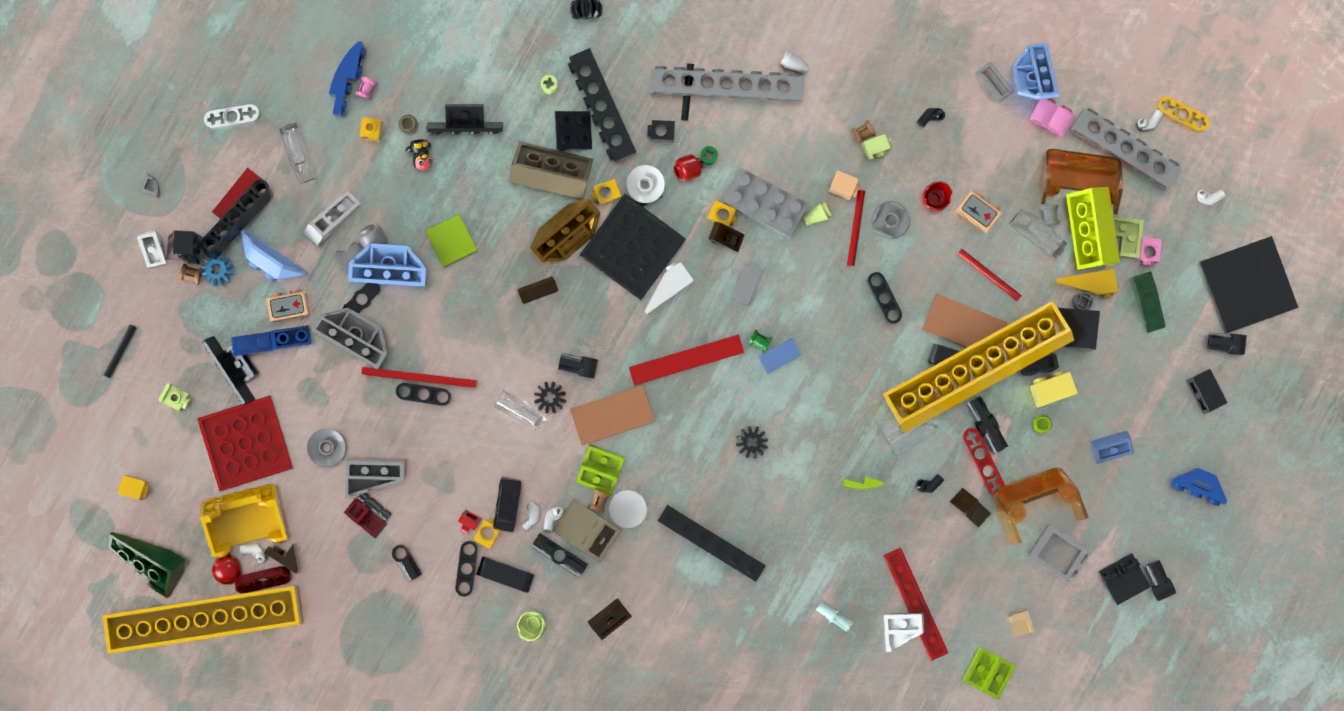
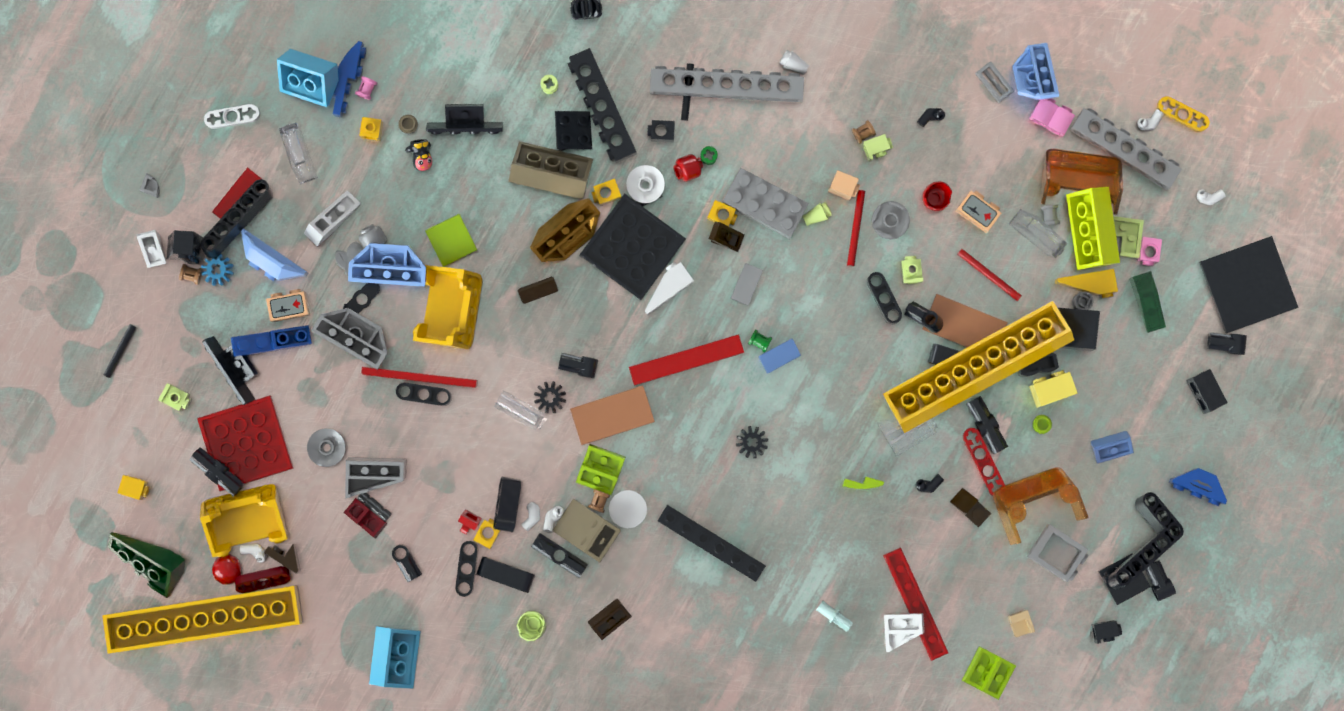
(217, 471): none -> black piece
(307, 77): none -> medium azure slope
(394, 657): none -> medium azure slope
(450, 307): none -> yellow windscreen
(907, 276): none -> yellowish green brick
(923, 317): none -> black piece
(1106, 631): none -> black brick
(1151, 548): none -> black beam

